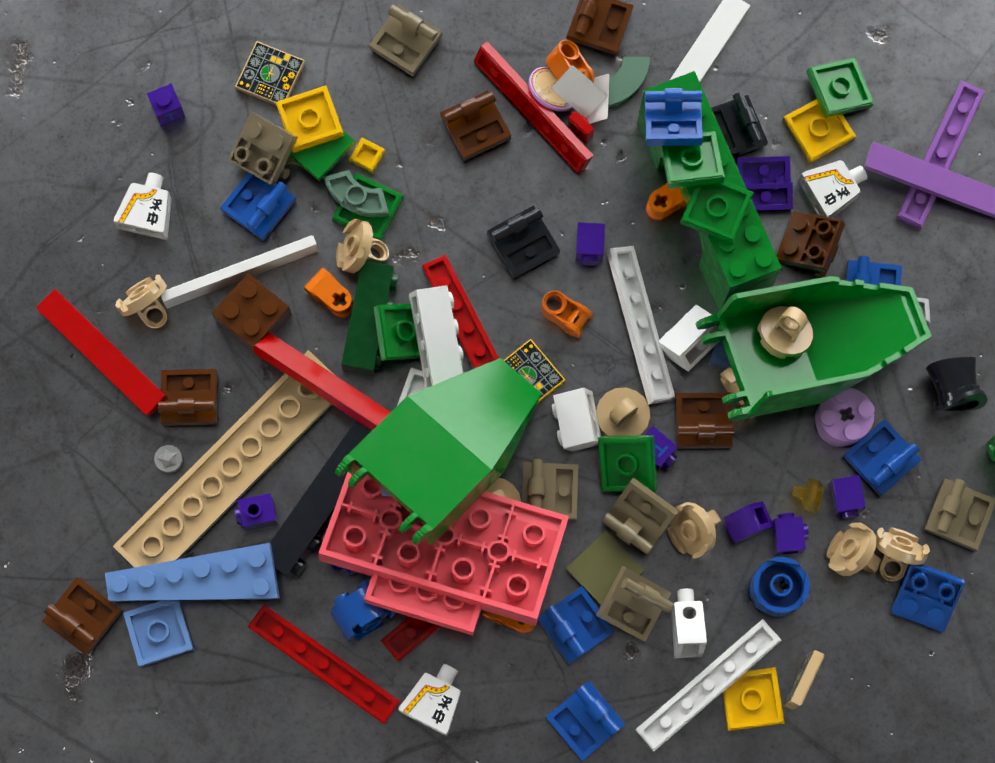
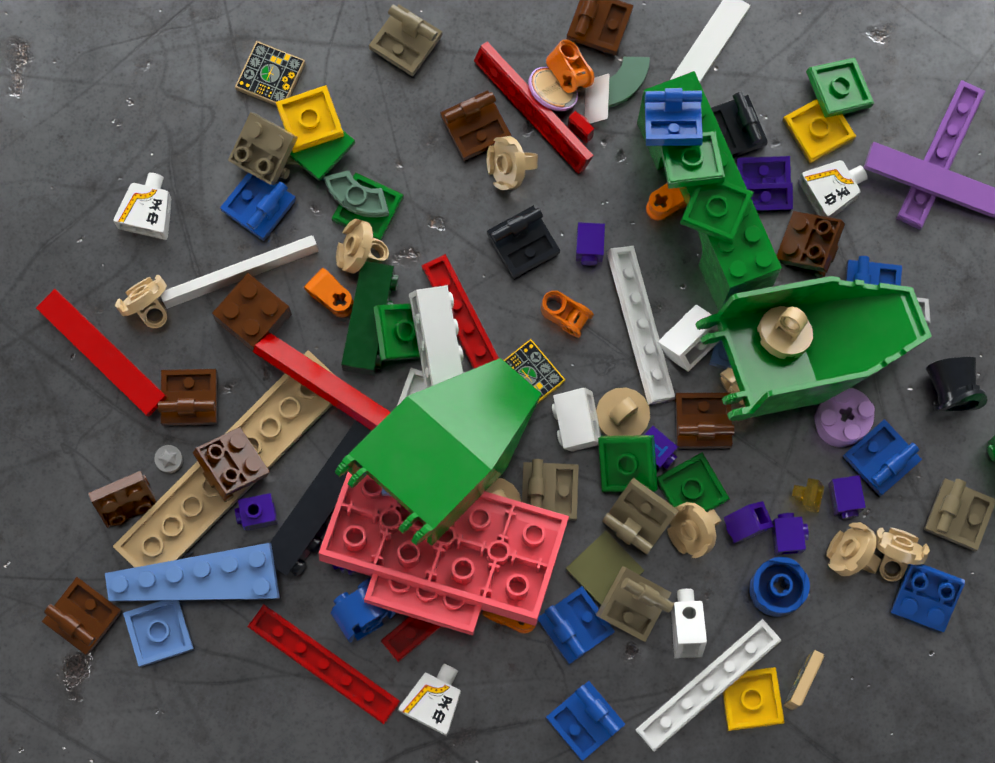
(123, 499): none -> reddish brown plate
(166, 105): dark purple brick -> none
(230, 463): none -> plate
(367, 155): yellow tile -> none
(509, 162): none -> tan tile
(579, 91): white sticker -> none
(693, 483): none -> green tile

